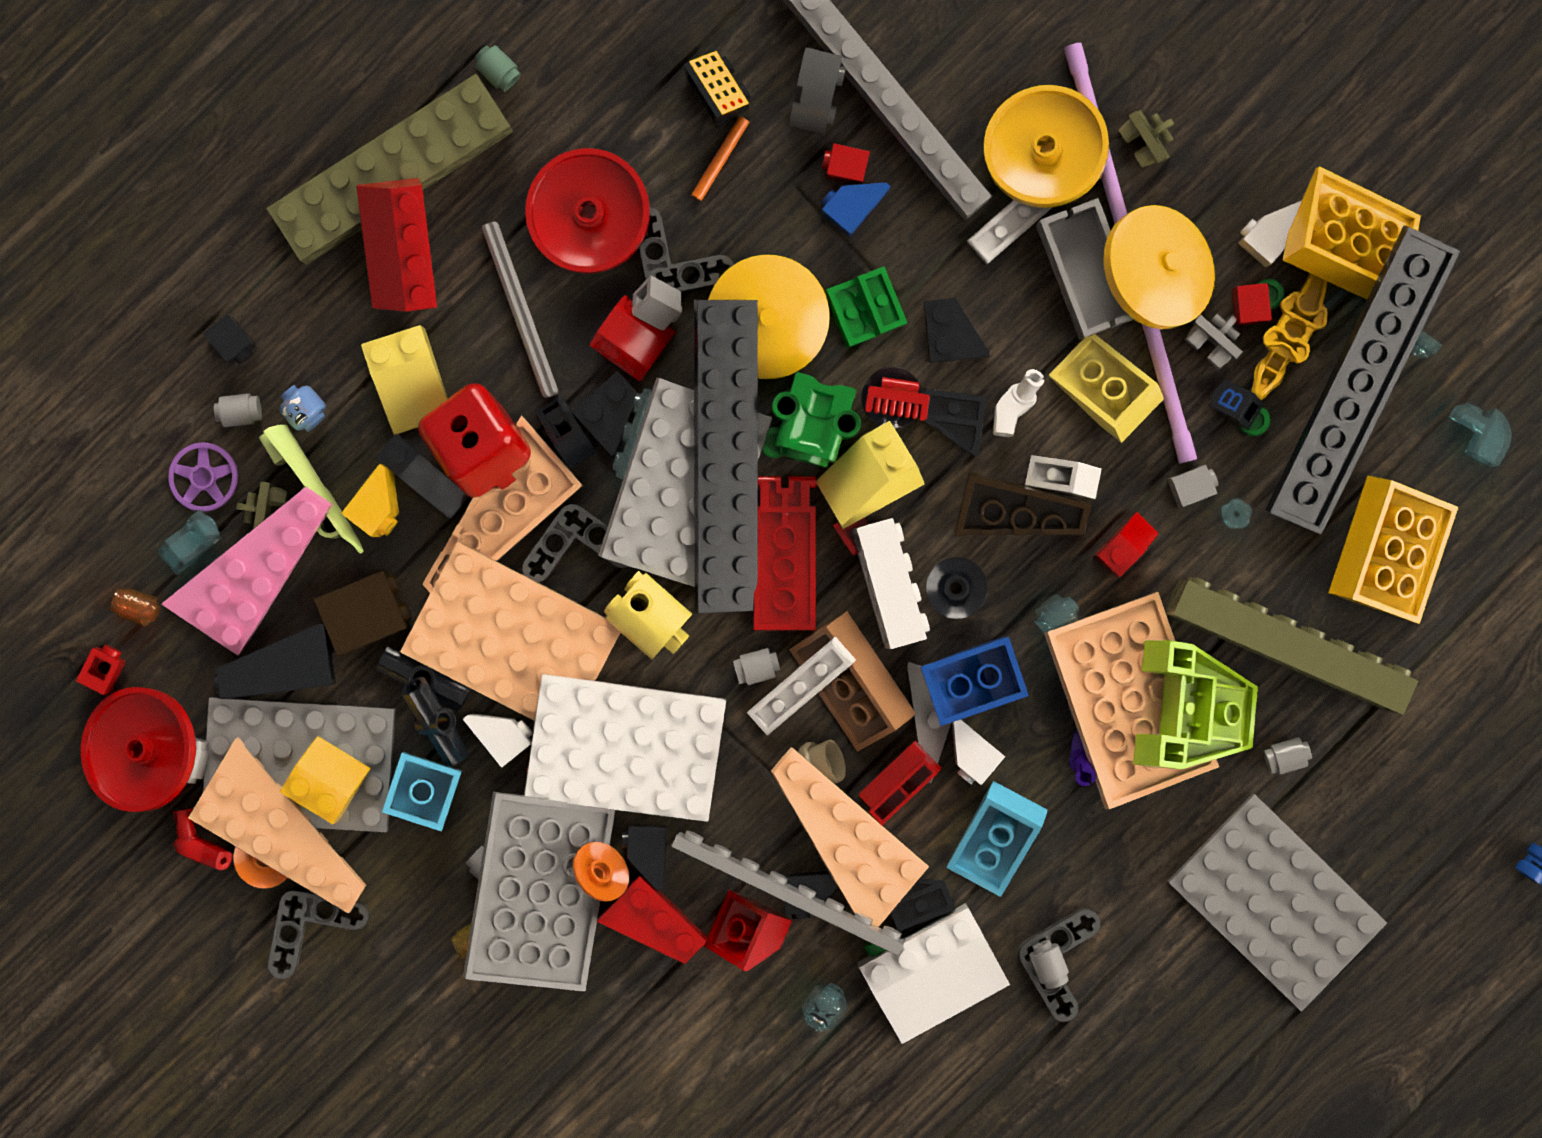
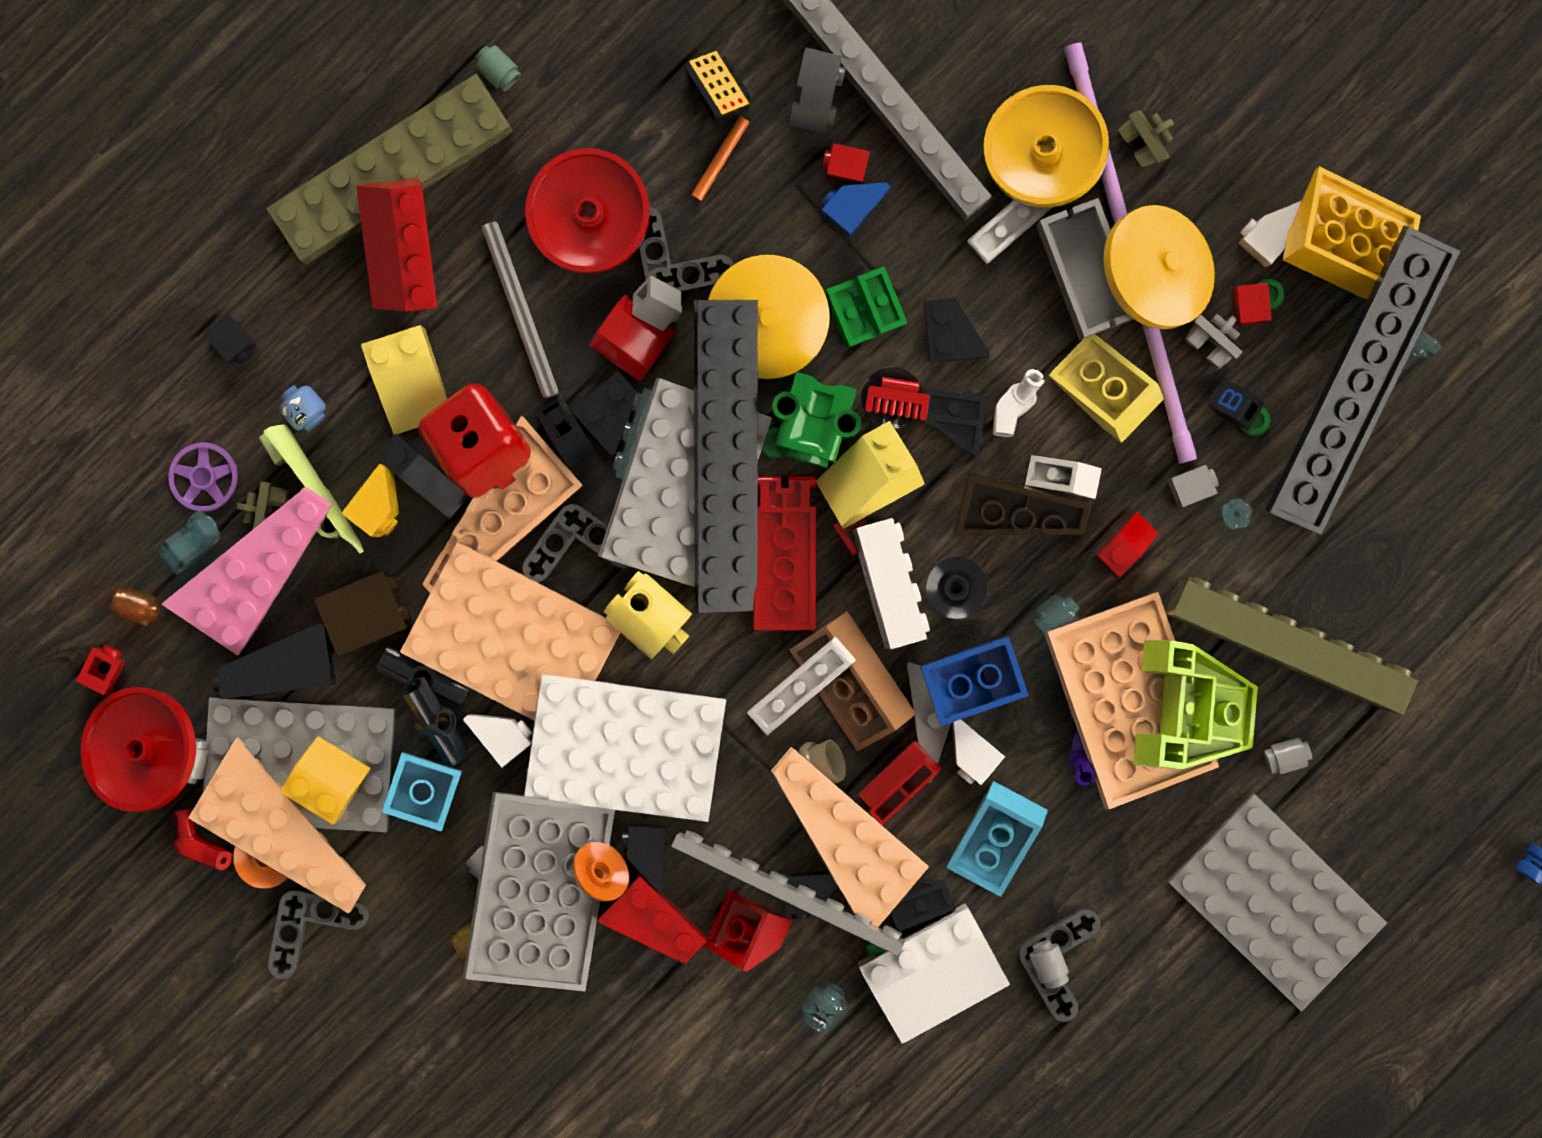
(238, 410): light grey brick -> none
(756, 666): light grey brick -> none
(1289, 339): yellow animal -> none
(1393, 549): yellow slope -> none
(1491, 433): clear light blue brick -> none

